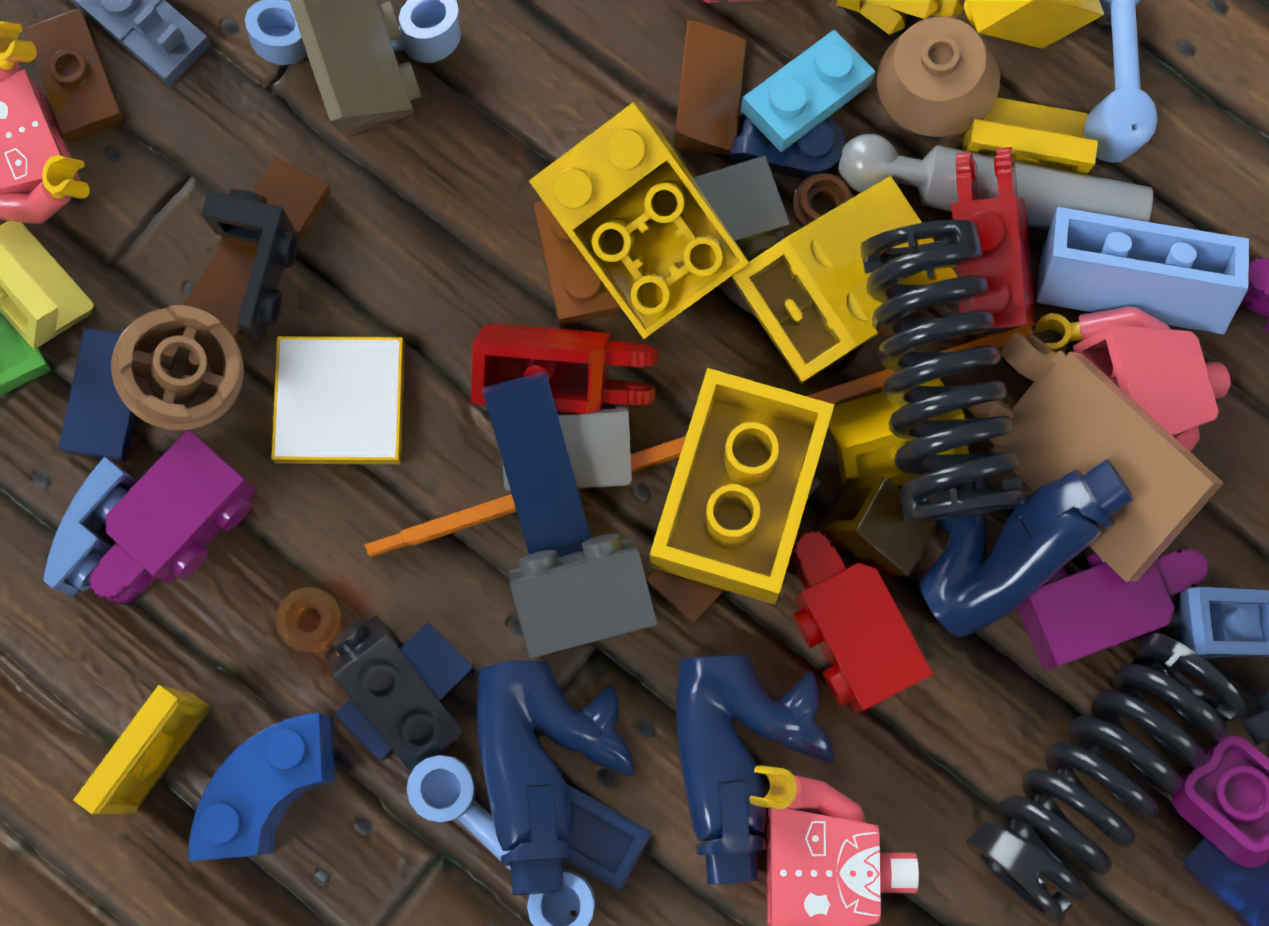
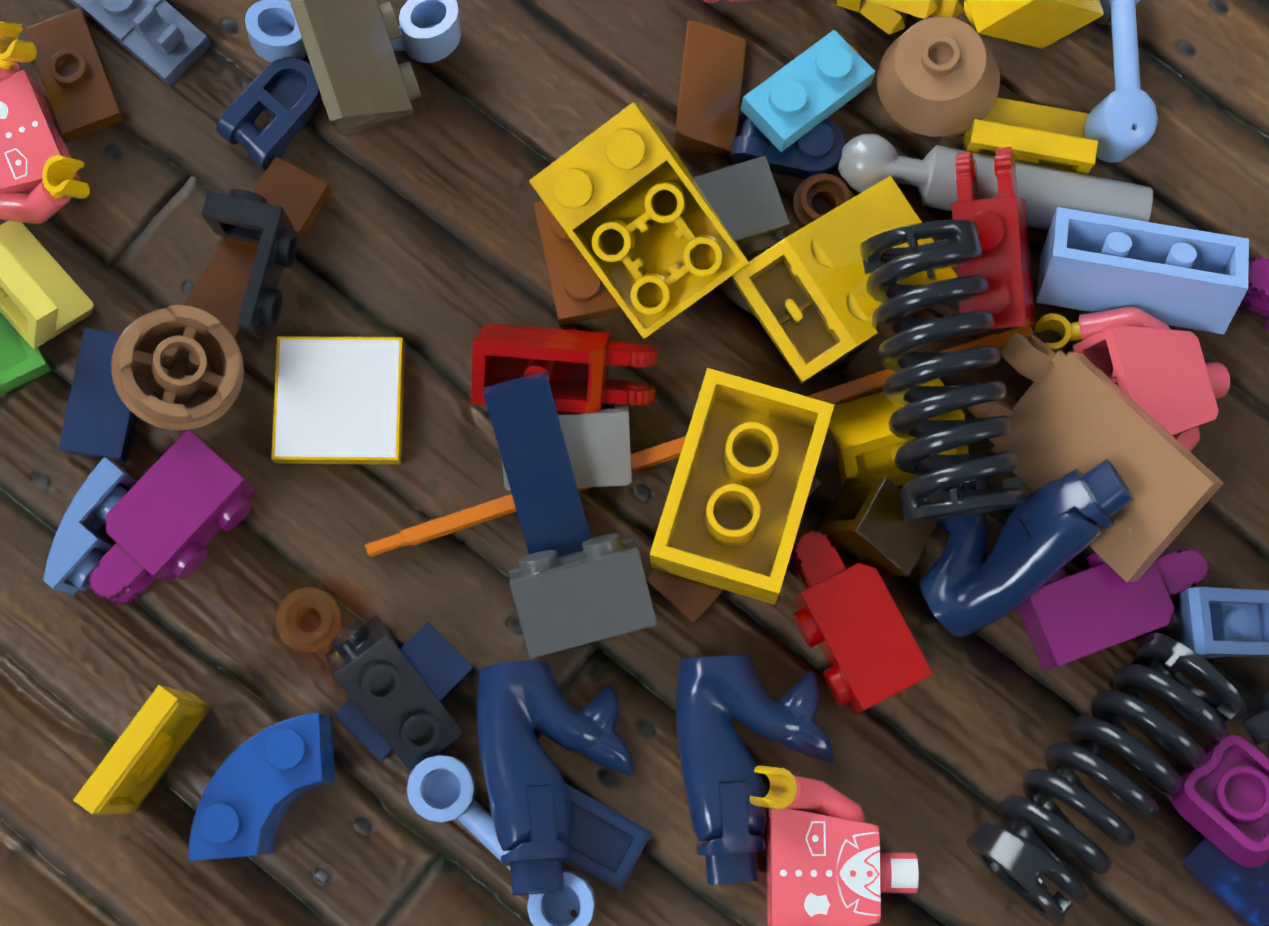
(286, 93): none -> dark blue plate

